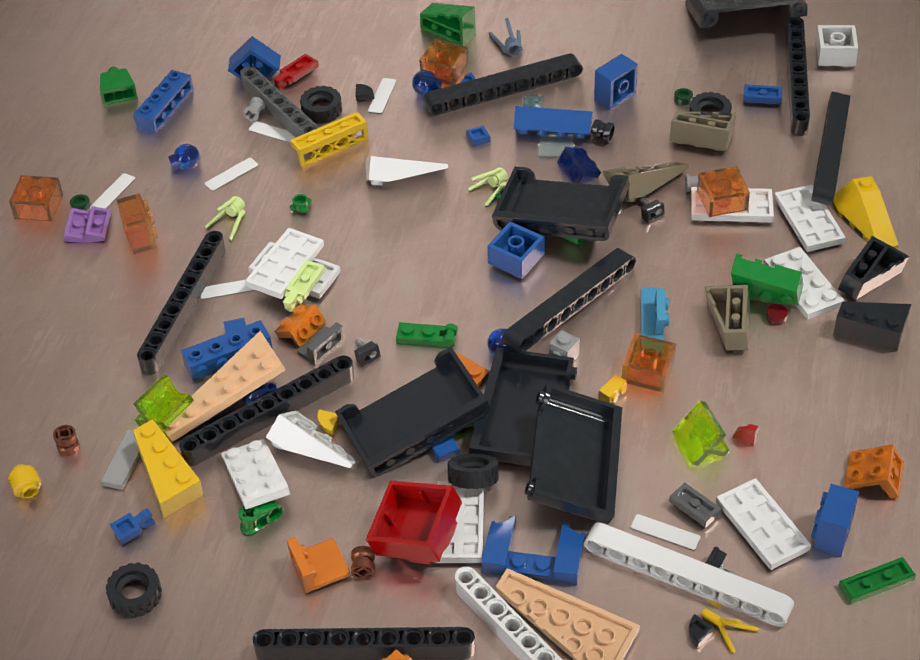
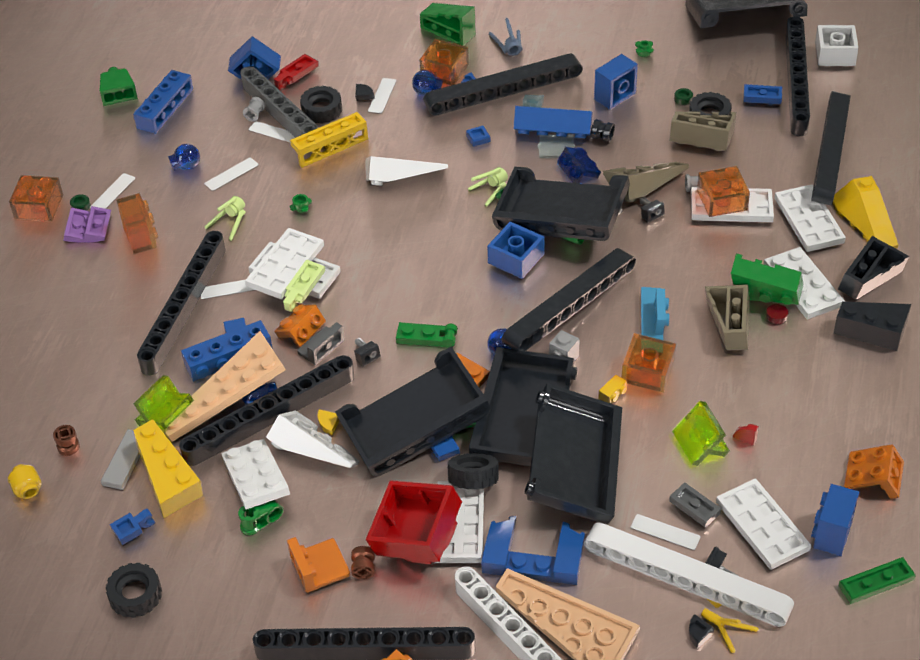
(644, 48): none -> green plate

